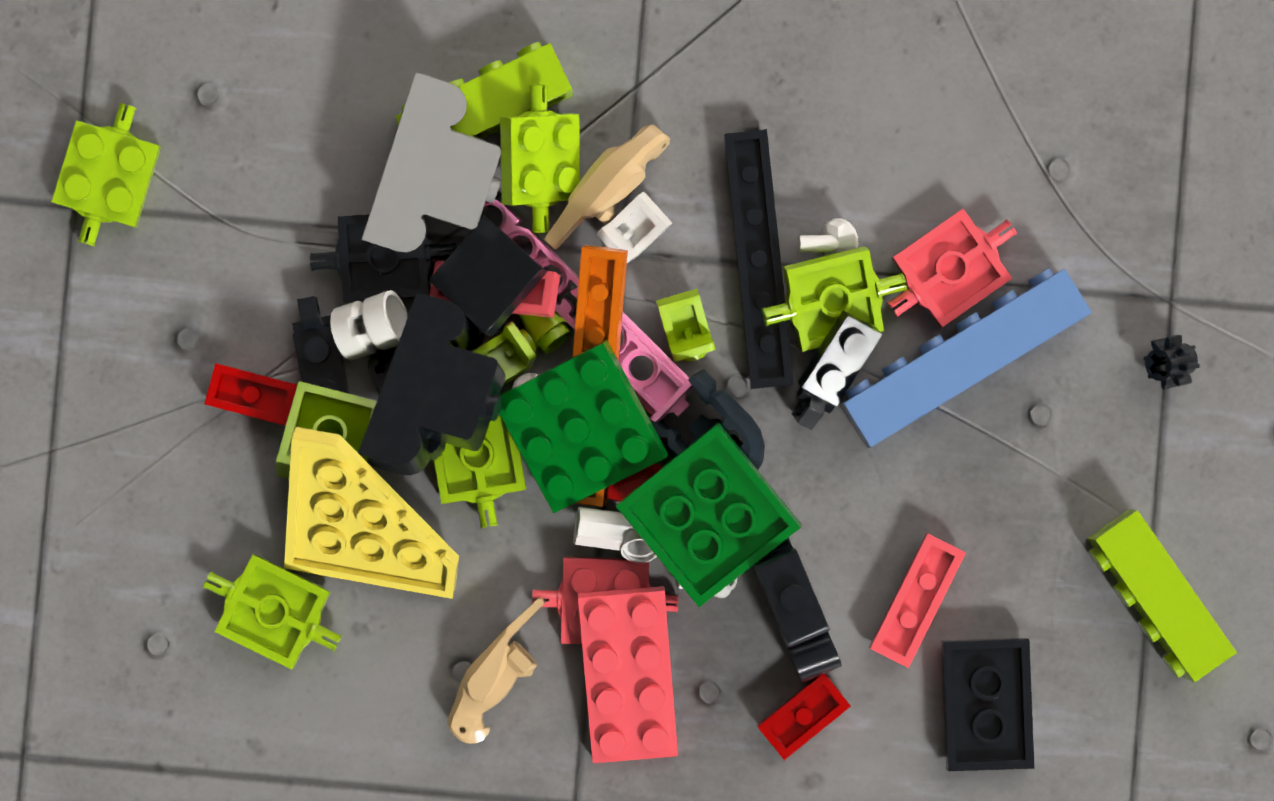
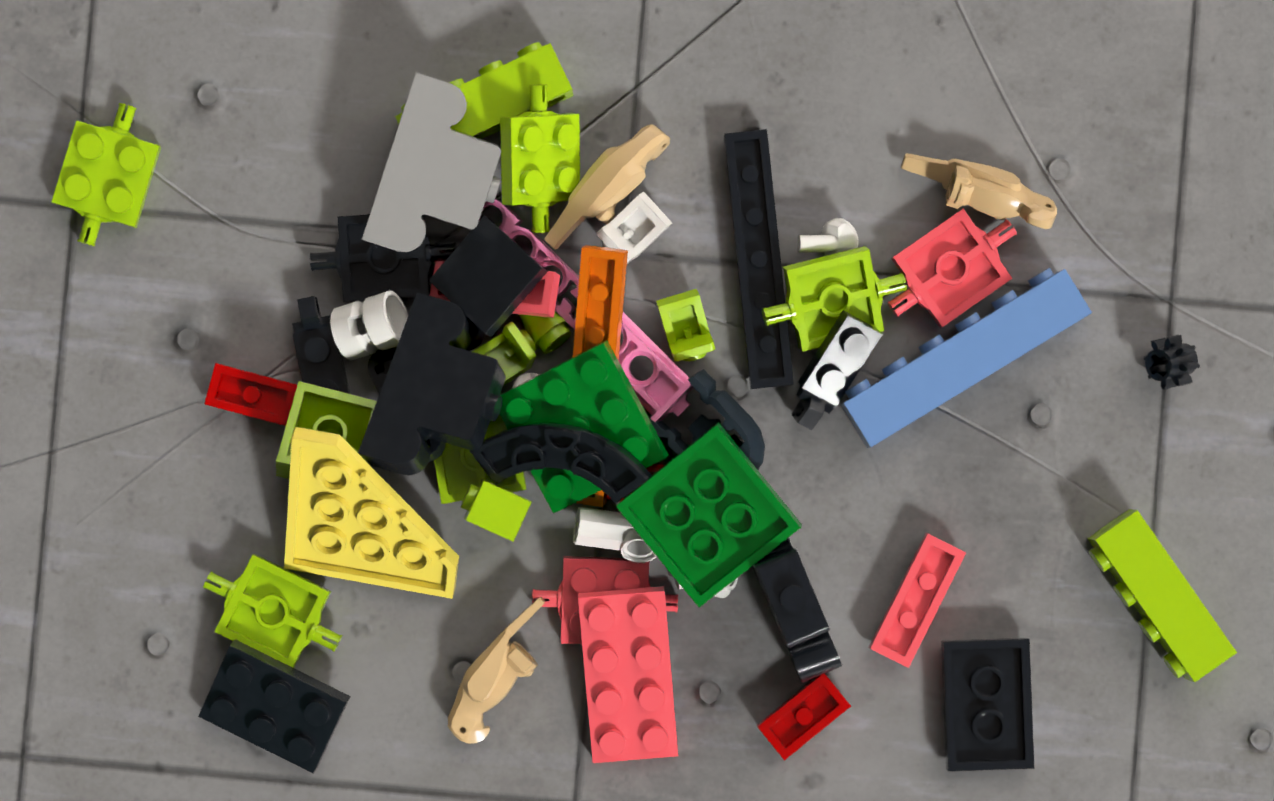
(274, 706): none -> black plate
(495, 509): none -> lime brick
(564, 448): none -> black tile
(984, 189): none -> tan animal

